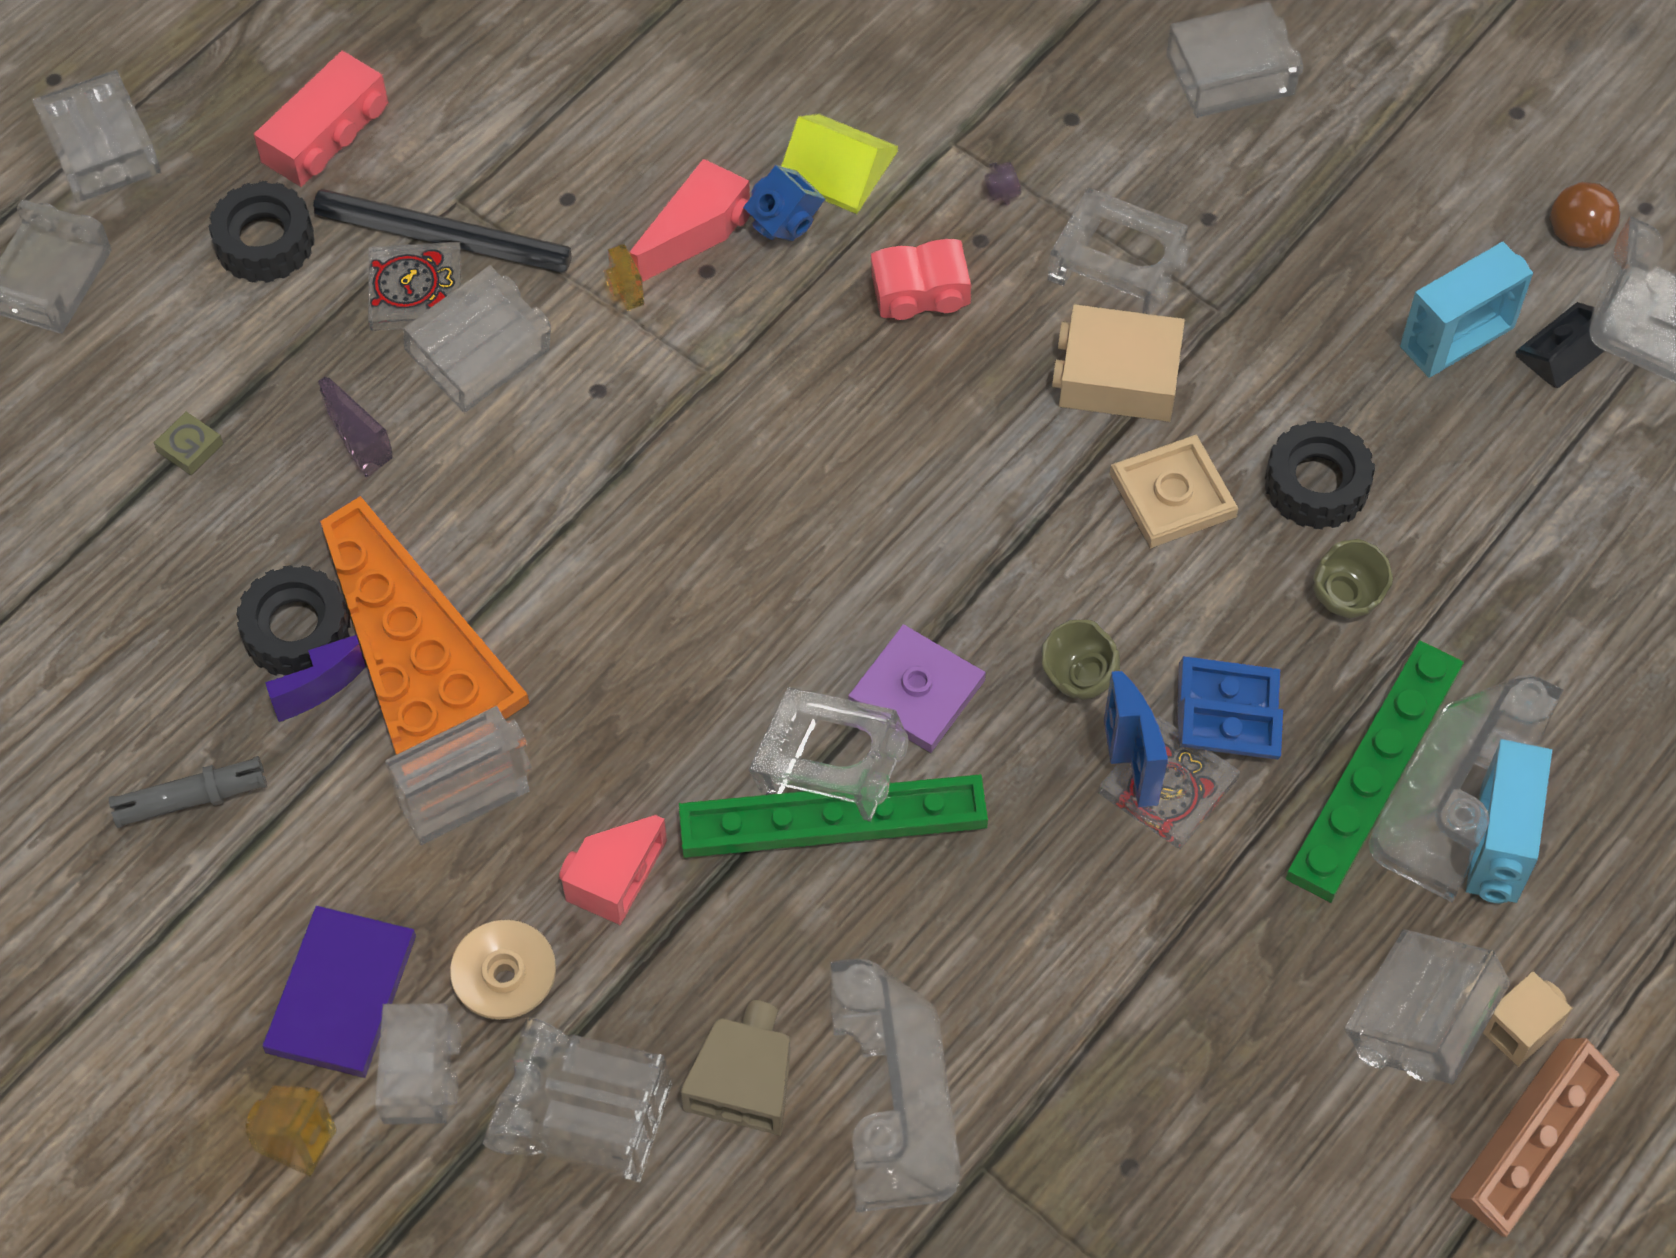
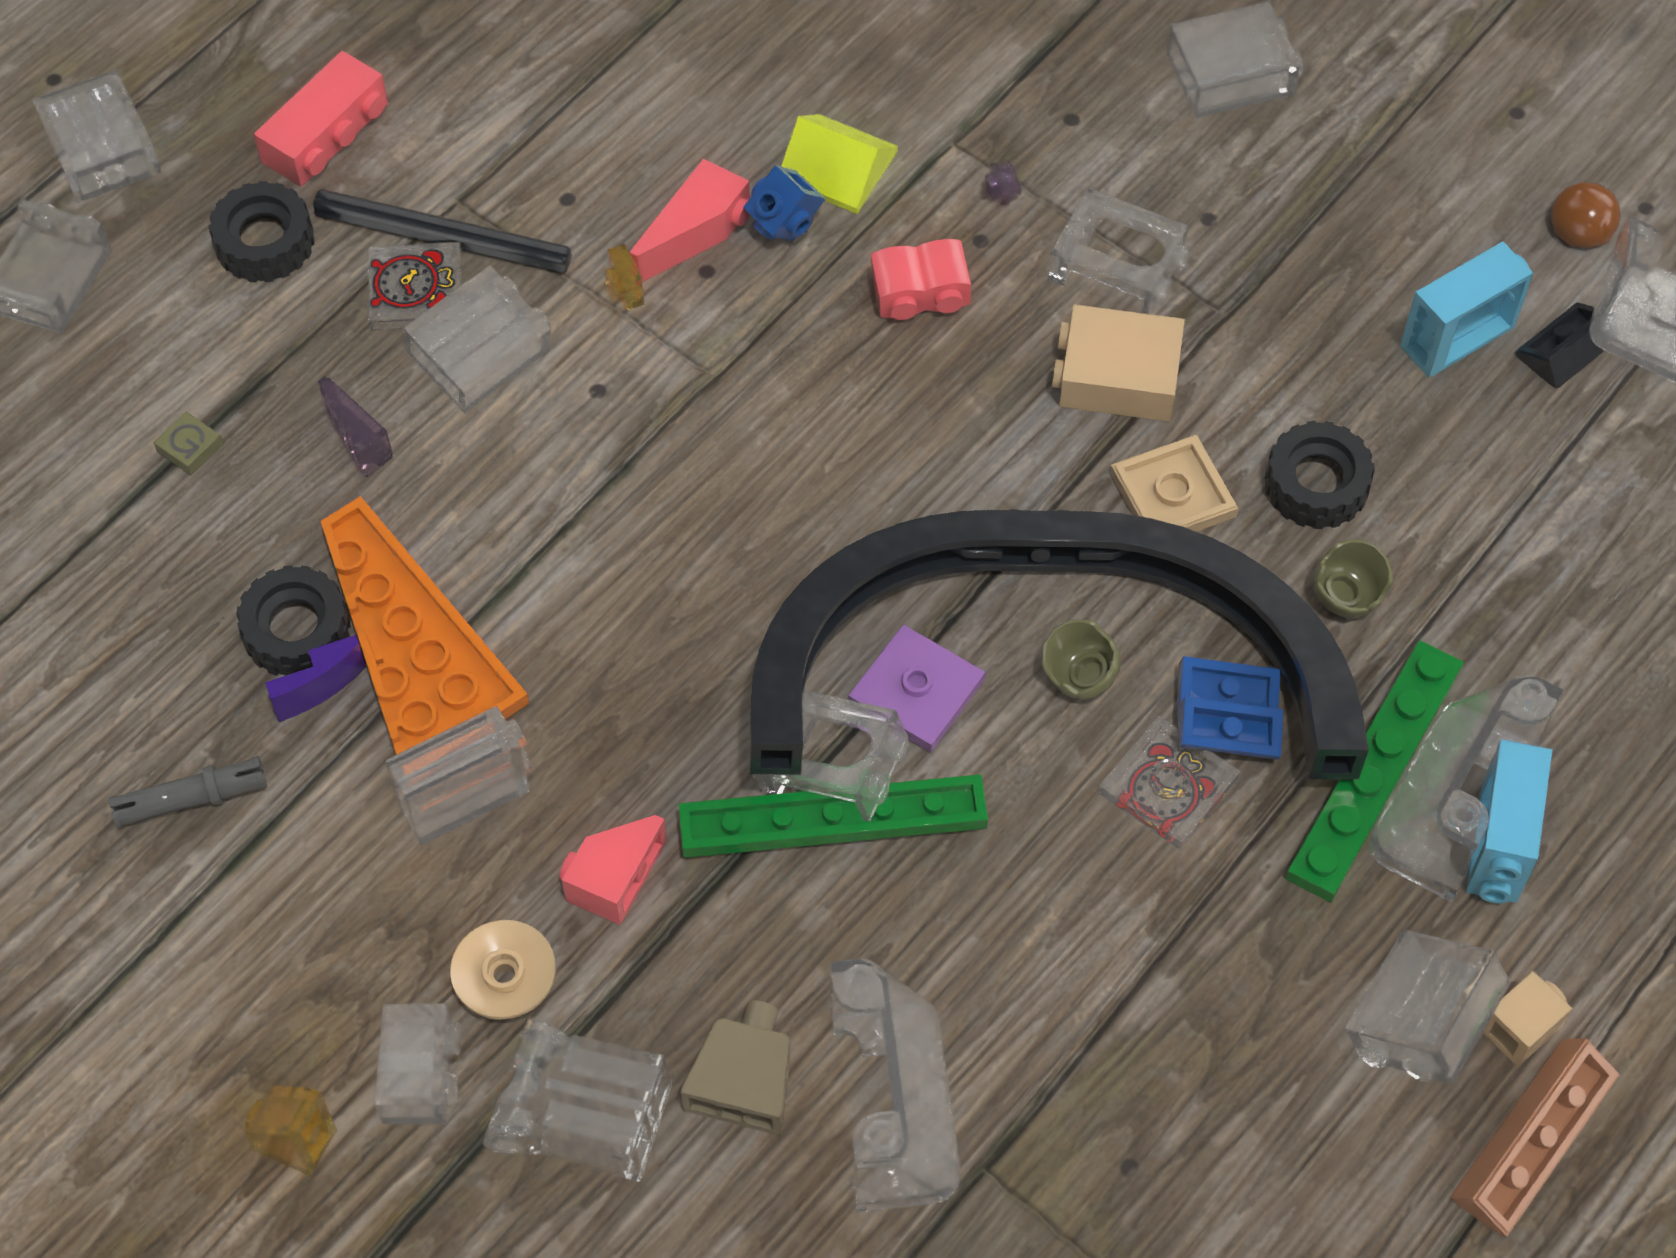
(338, 991): dark purple tile -> none
(1058, 542): none -> black arch
(1135, 738): blue slope -> none

